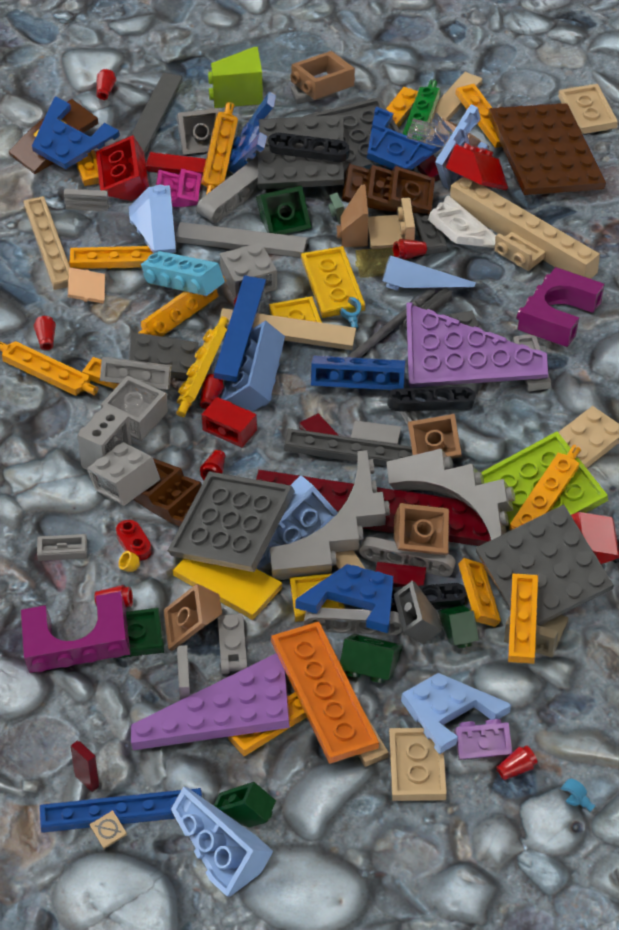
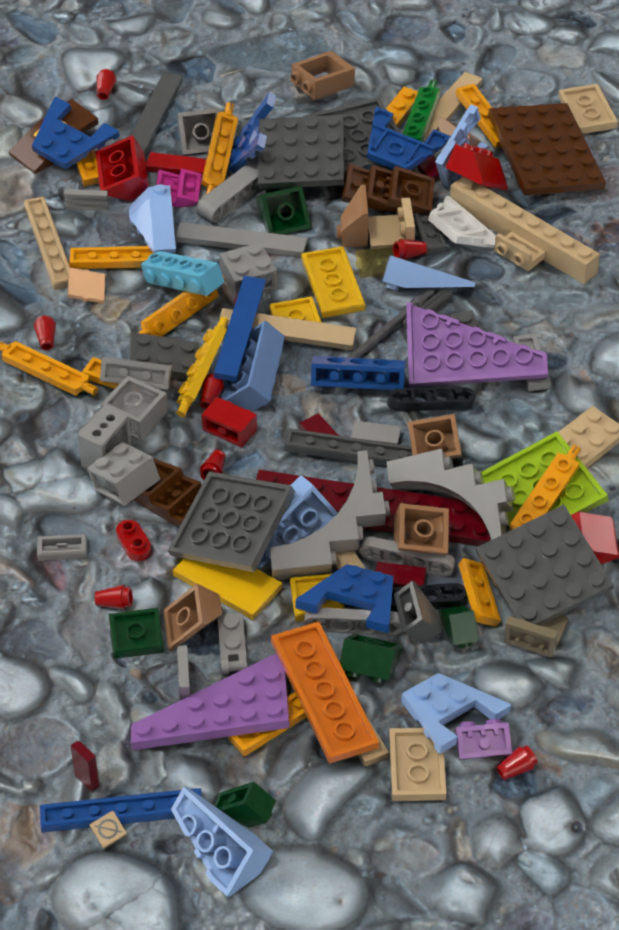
(105, 641): magenta arch -> none
(129, 561): yellow hinge -> none
(237, 79): lime slope -> none
(307, 150): black beam -> none
(336, 207): sand green plate -> none
(352, 317): dark azure piece -> none
(432, 133): clear slope -> none
(523, 618): light orange plate -> none
(559, 288): magenta arch -> none
(578, 794): dark azure piece -> none

